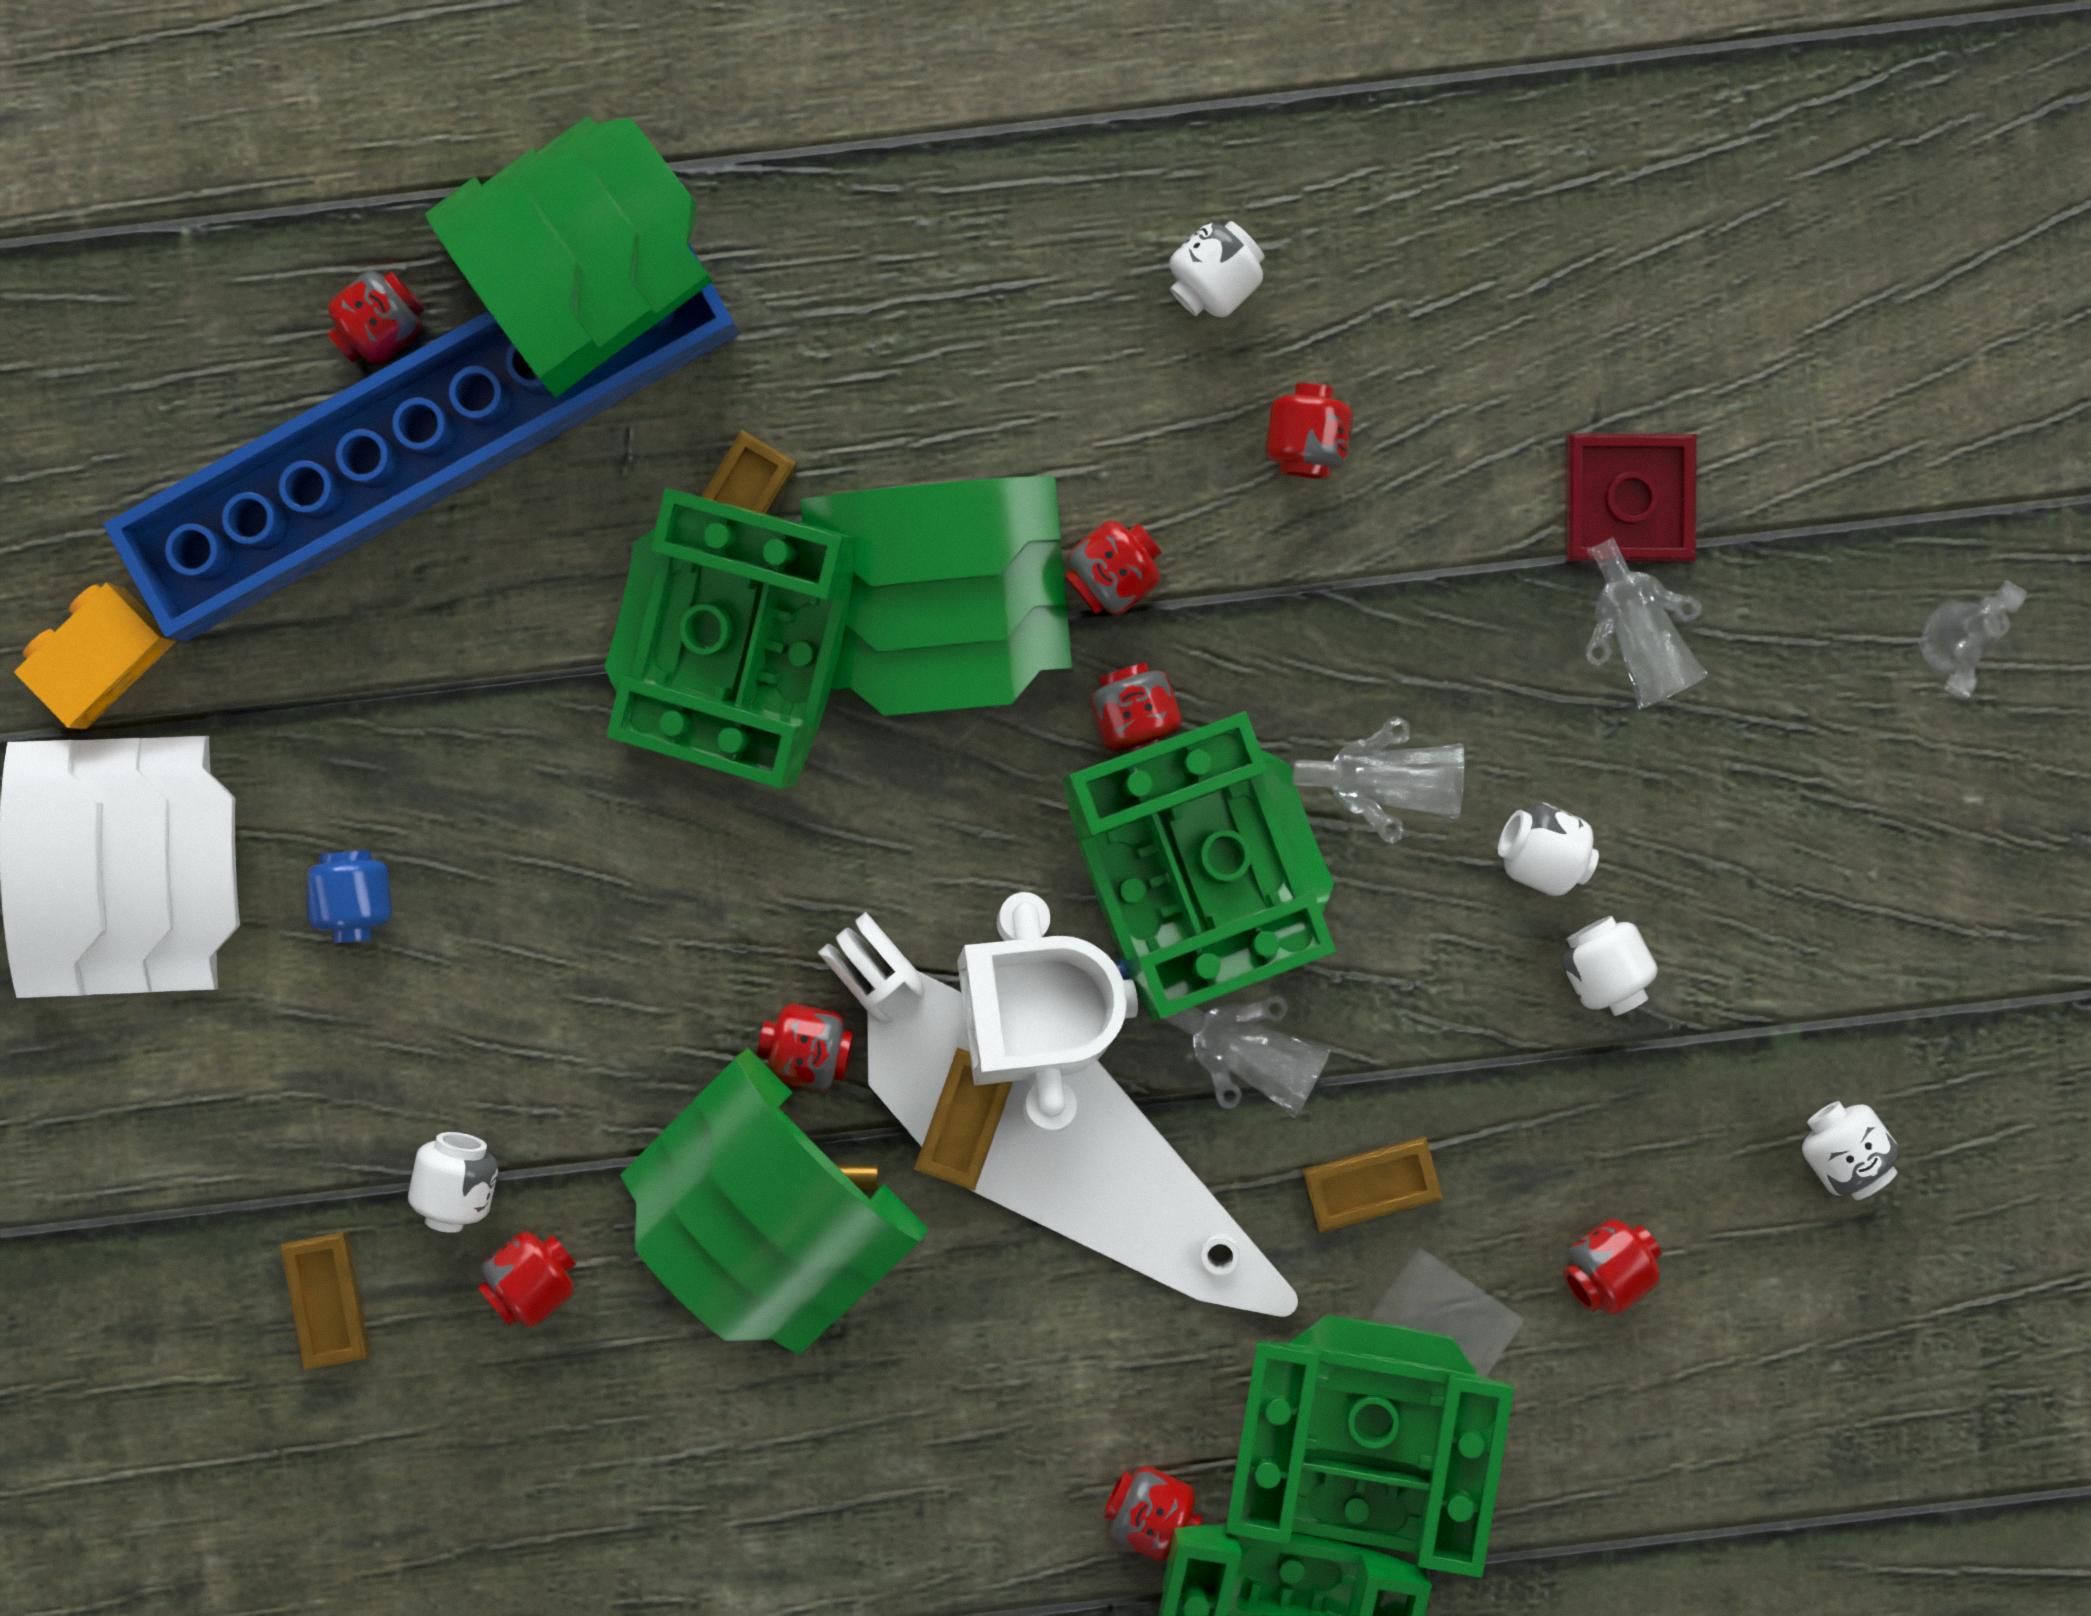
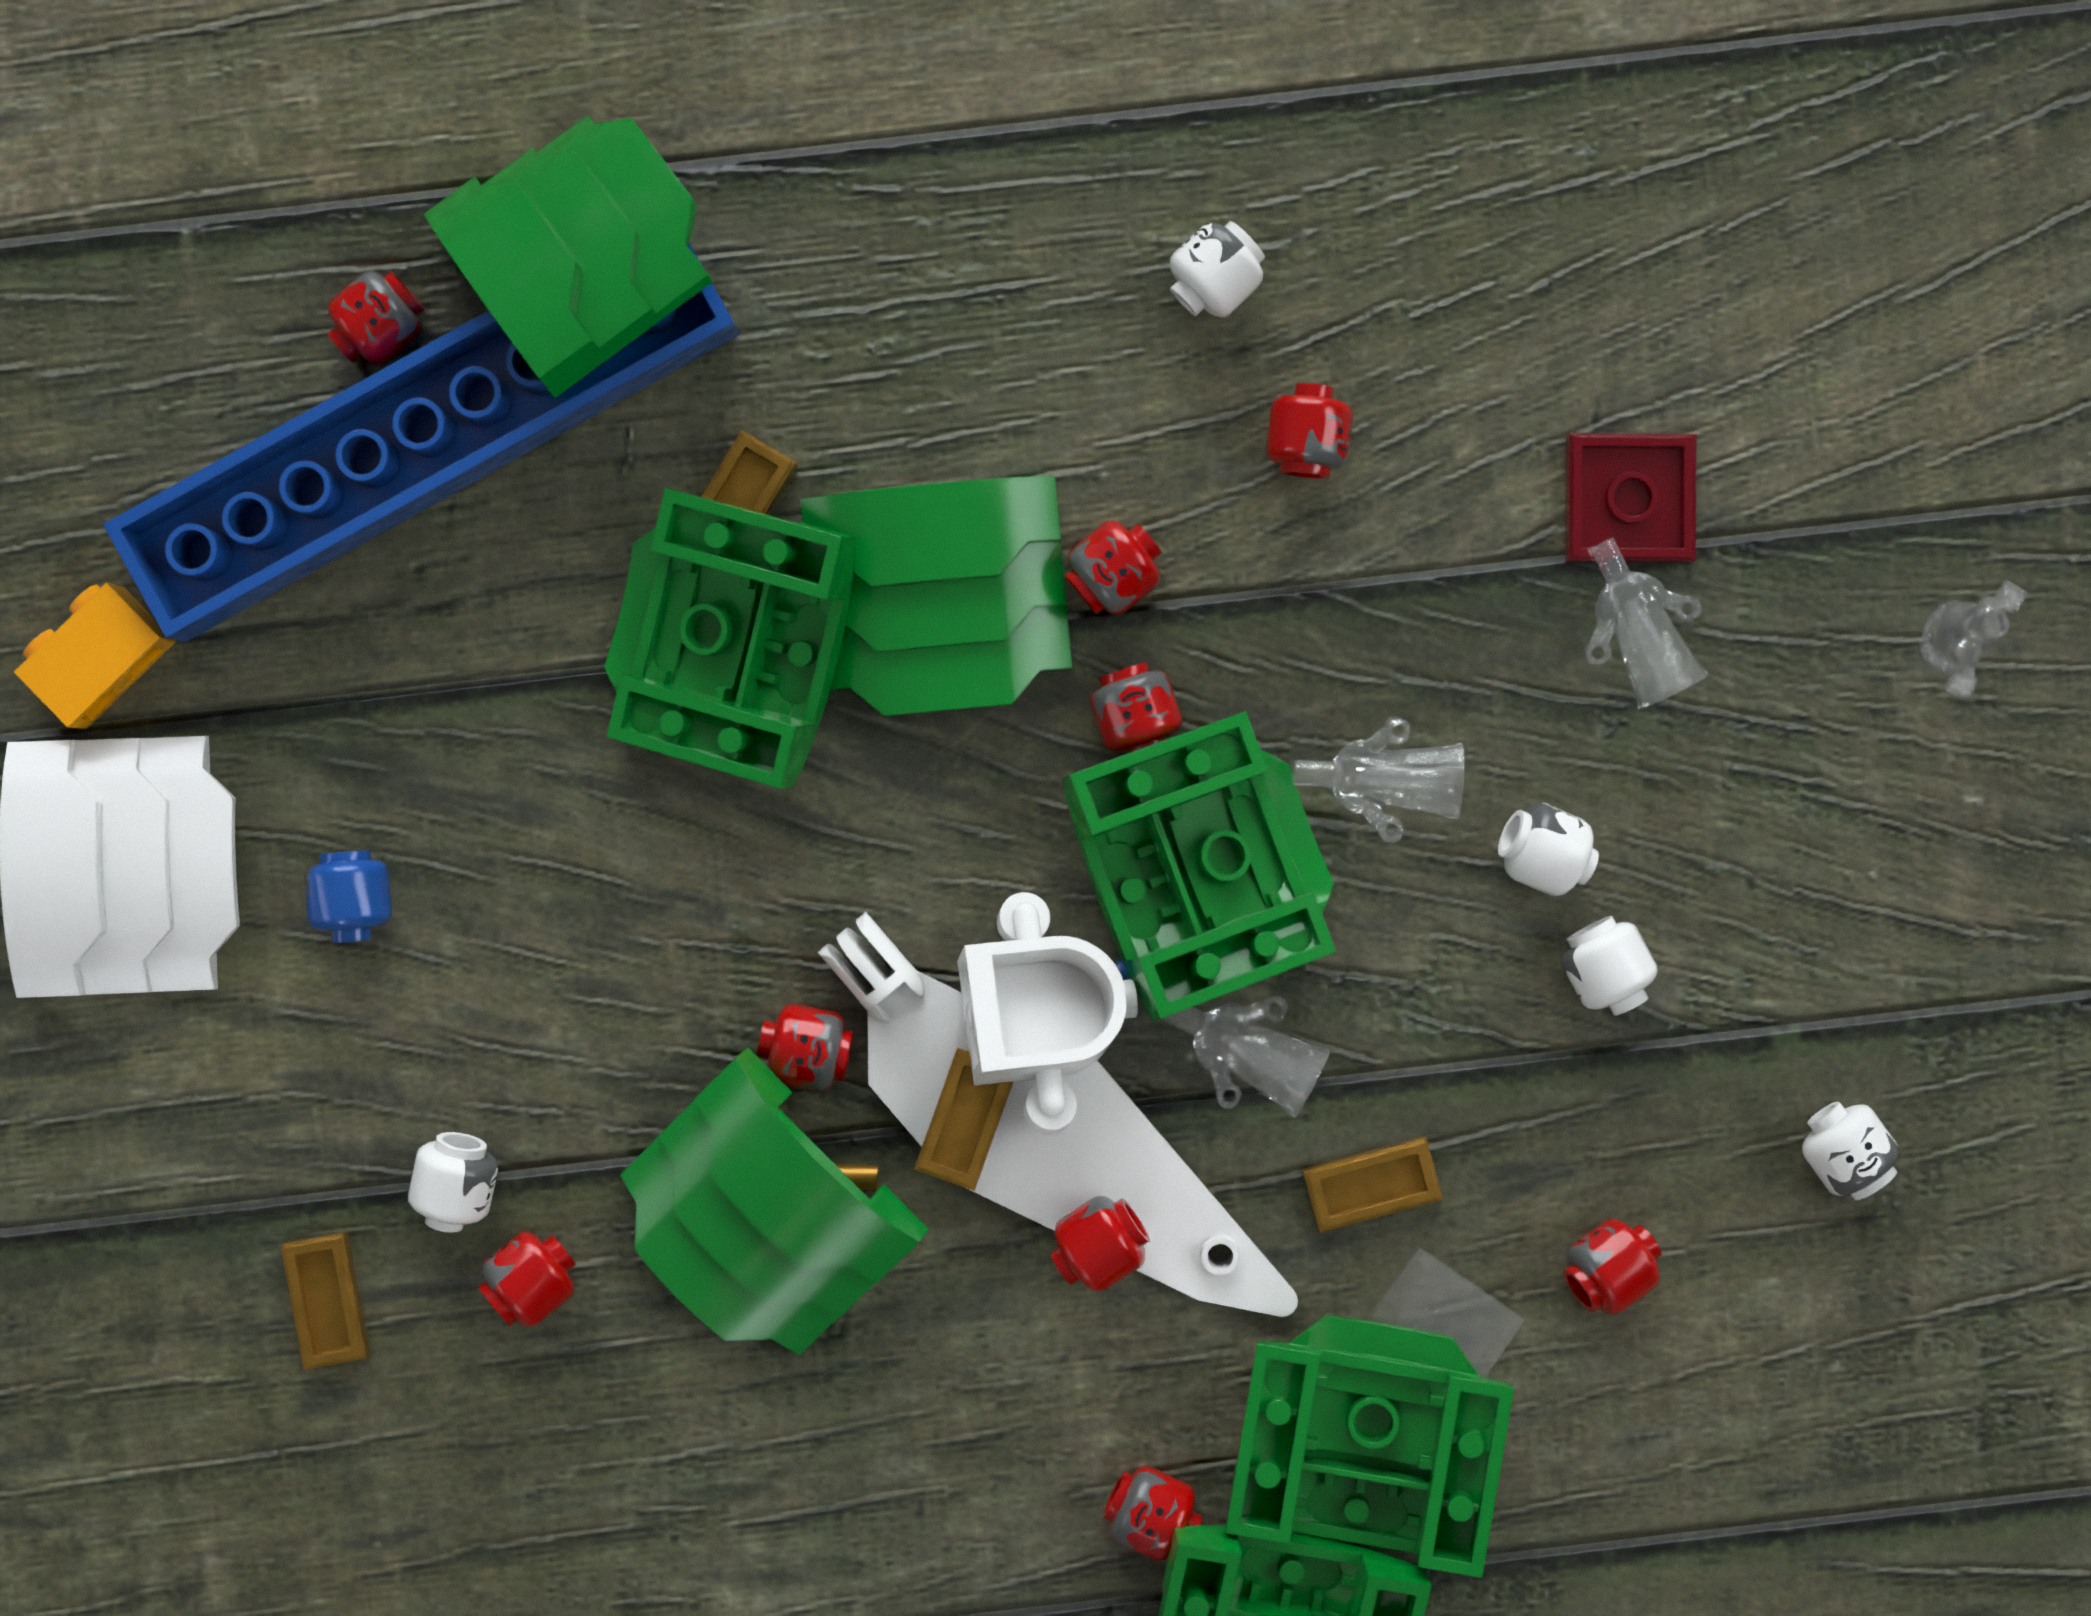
(1099, 1243): none -> red head

